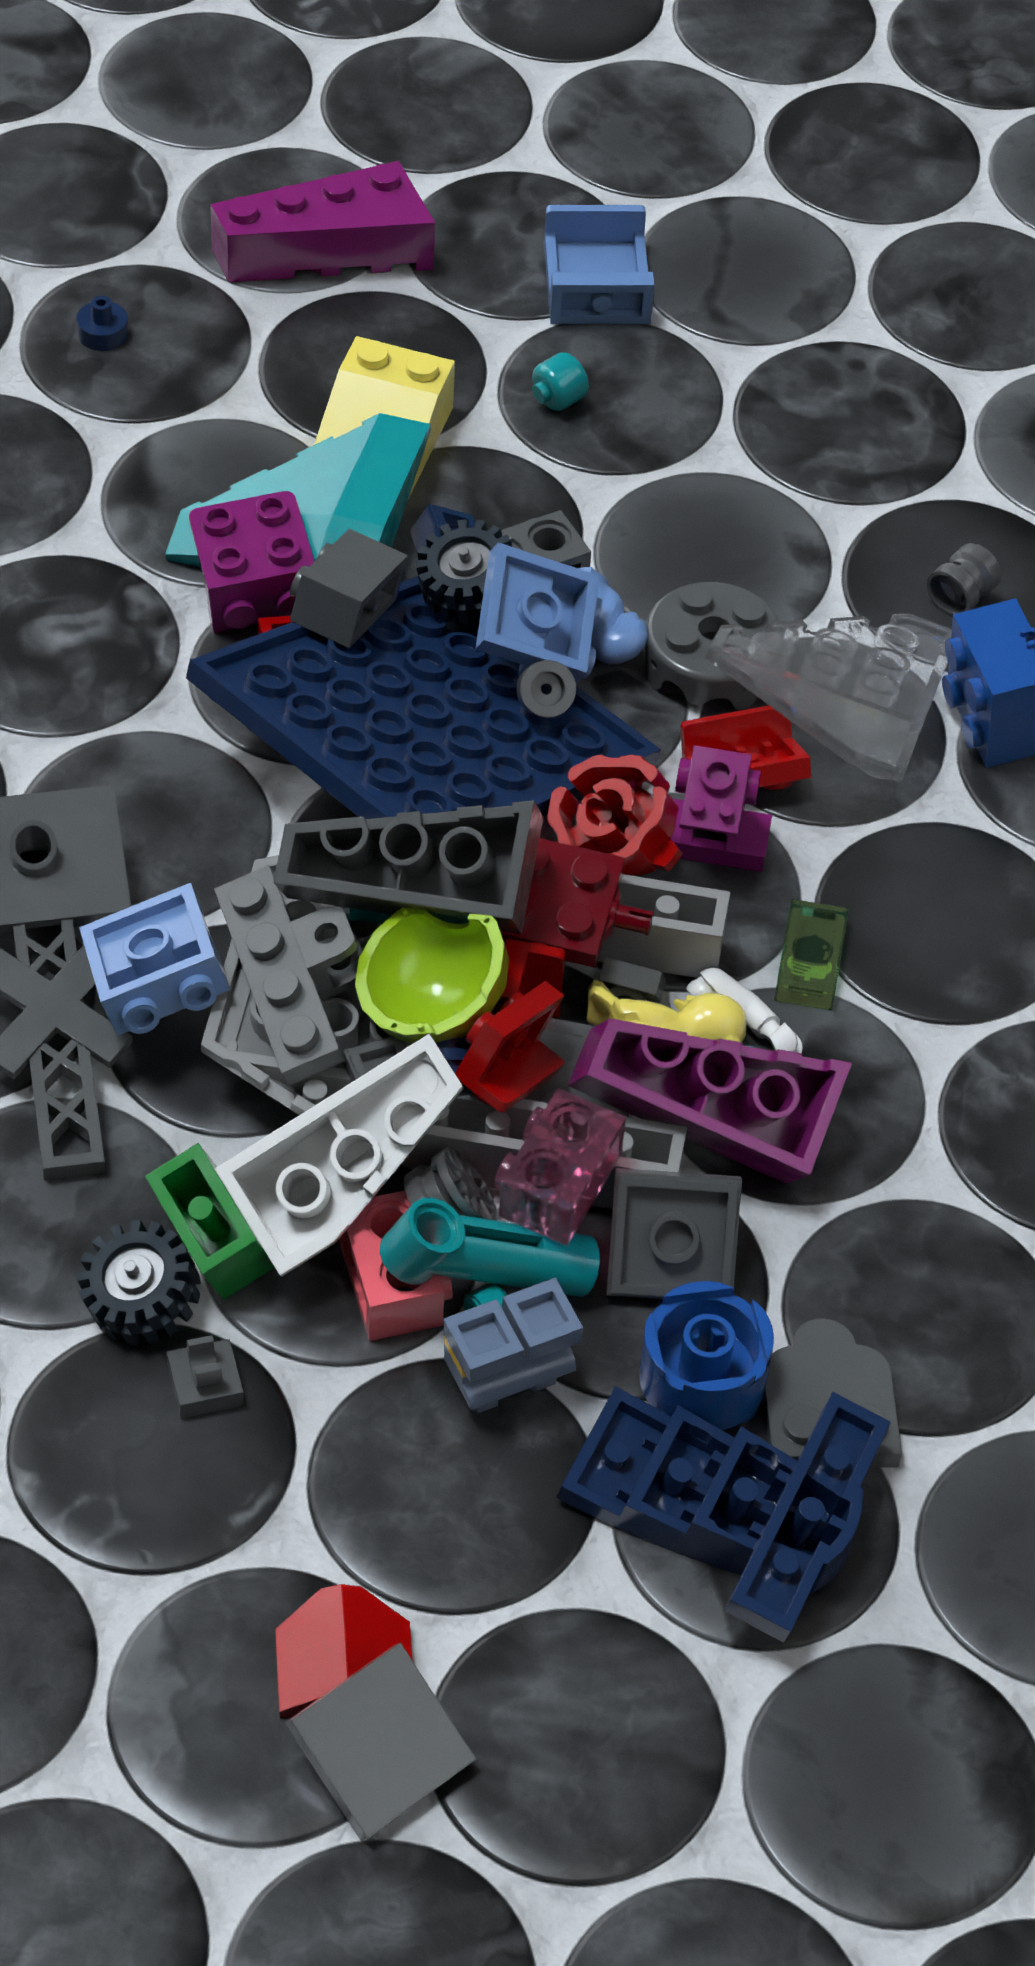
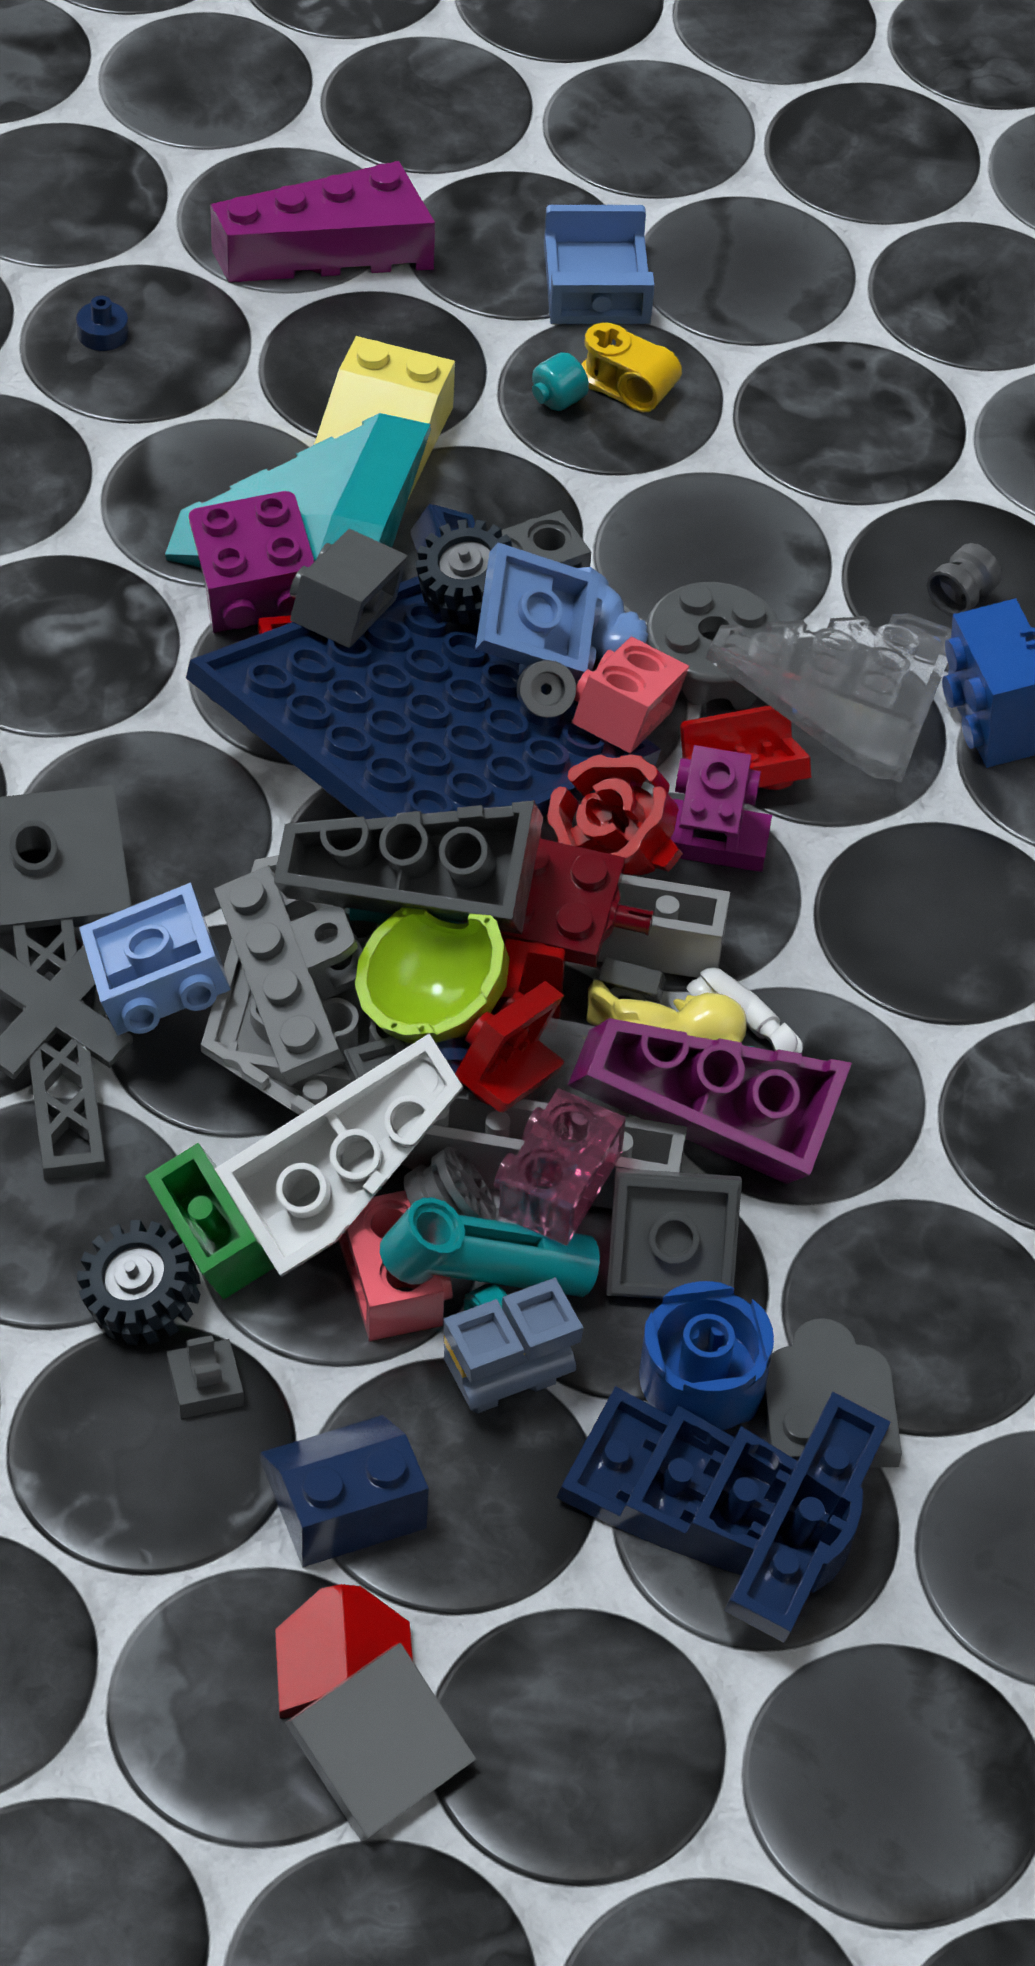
(347, 1489): none -> dark blue slope
(628, 693): none -> coral brick
(631, 369): none -> yellow piece
(811, 954): clear green tile -> none

